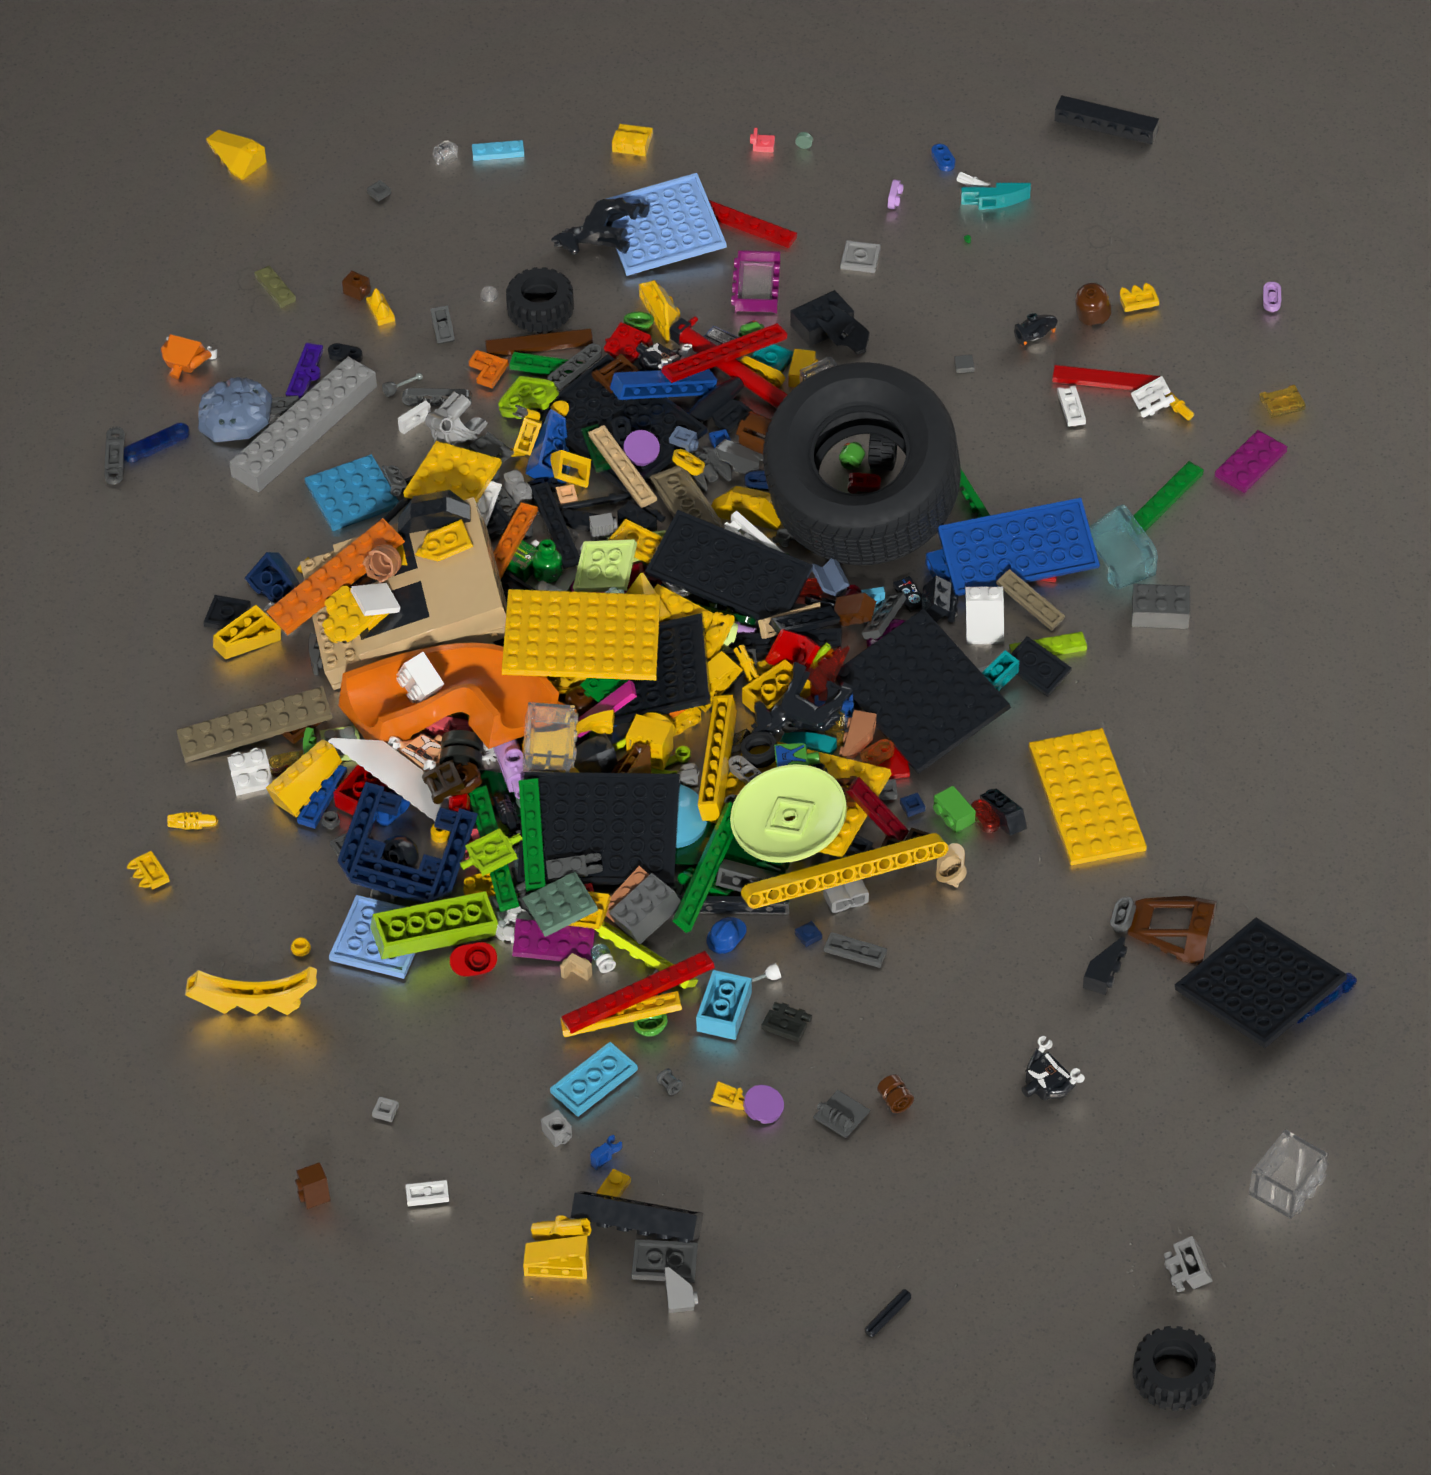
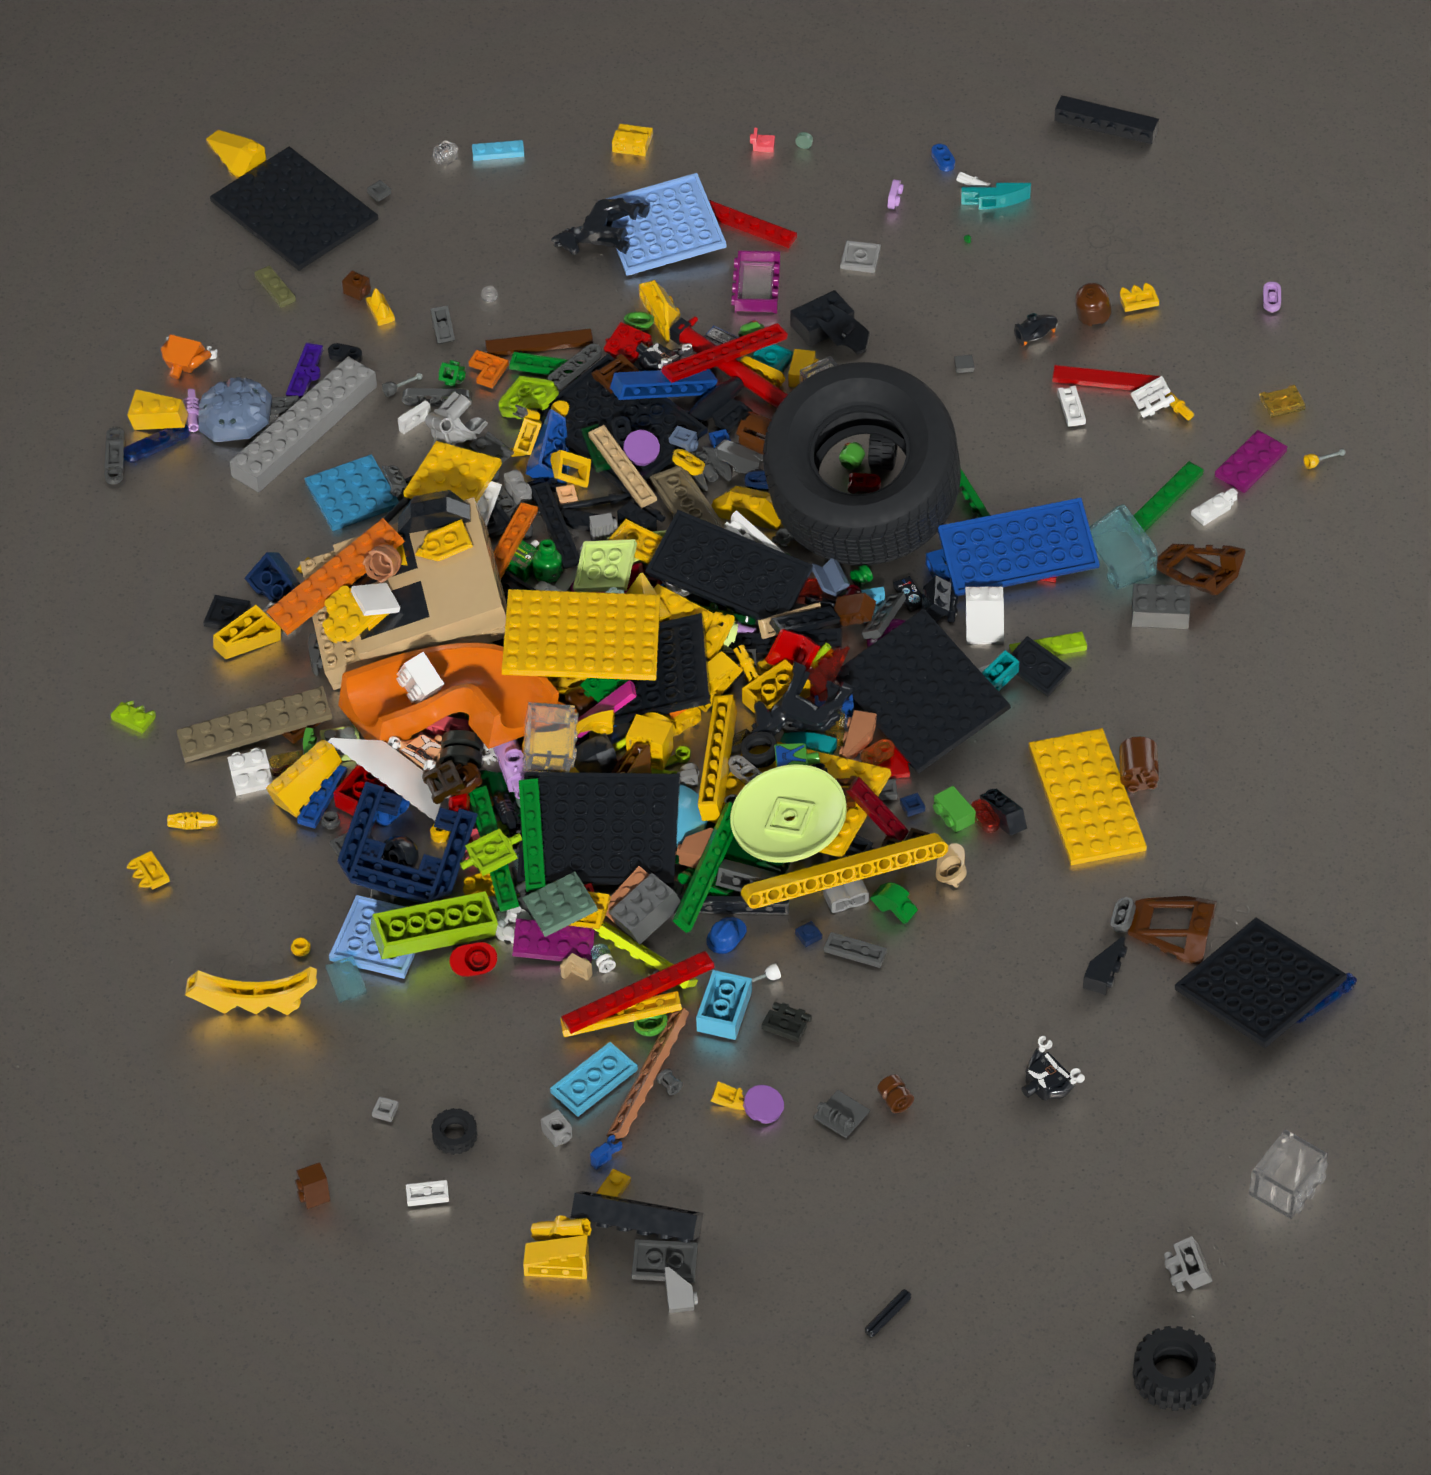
(133, 717): none -> lime plate
(156, 411): none -> yellow wedge
(192, 406): none -> lavender hinge
(294, 208): none -> black plate
(346, 979): none -> clear light blue plate
(446, 373): none -> green brick
(457, 1145): none -> black tyre
(542, 315): black tyre -> none
(561, 867): dark grey hinge -> none
(647, 1074): none -> nougat plate
(693, 848): none -> nougat slope
(861, 575): none -> green wheel
(894, 898): none -> green brick
(1030, 600): dark tan plate -> none
(1139, 764): none -> reddish brown cylinder
(1214, 507): none -> white hinge
(1230, 559): none -> reddish brown windscreen
(1312, 460): none -> yellow hinge

